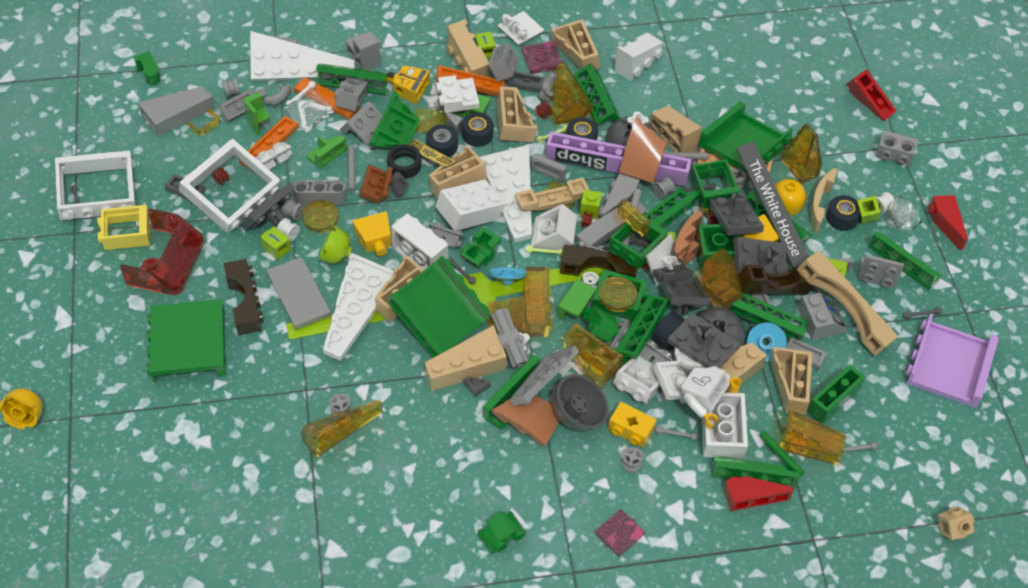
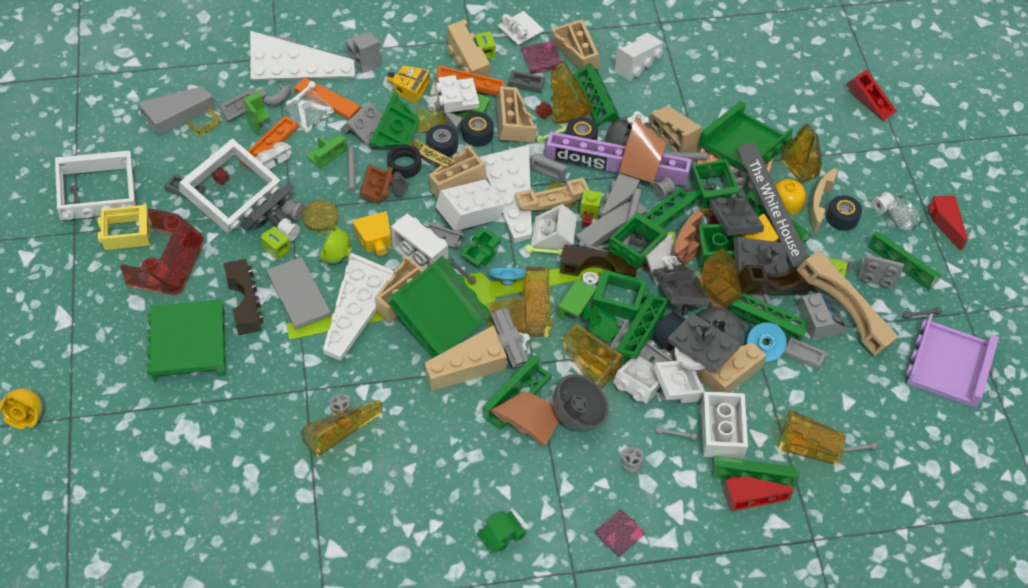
(147, 64): green leg -> none
(231, 87): light grey wheel -> none
(313, 190): light grey beam -> none
(351, 93): light grey brick -> none
(352, 72): green fence -> none
(476, 385): dark grey tile -> none
(503, 62): light grey brick -> none
(542, 375): light grey wing -> none
(547, 85): light grey piece -> none
(617, 294): clear yellow tile -> none
(632, 424): yellow brick -> none
(633, 217): clear yellow plate -> none
(705, 388): white torso -> none
(781, 453): green bar -> none
(792, 377): tan wedge -> none
(836, 394): green brick -> none
(868, 209): lime brick -> none
(896, 148): light grey brick -> none
(956, 523): tan brick -> none

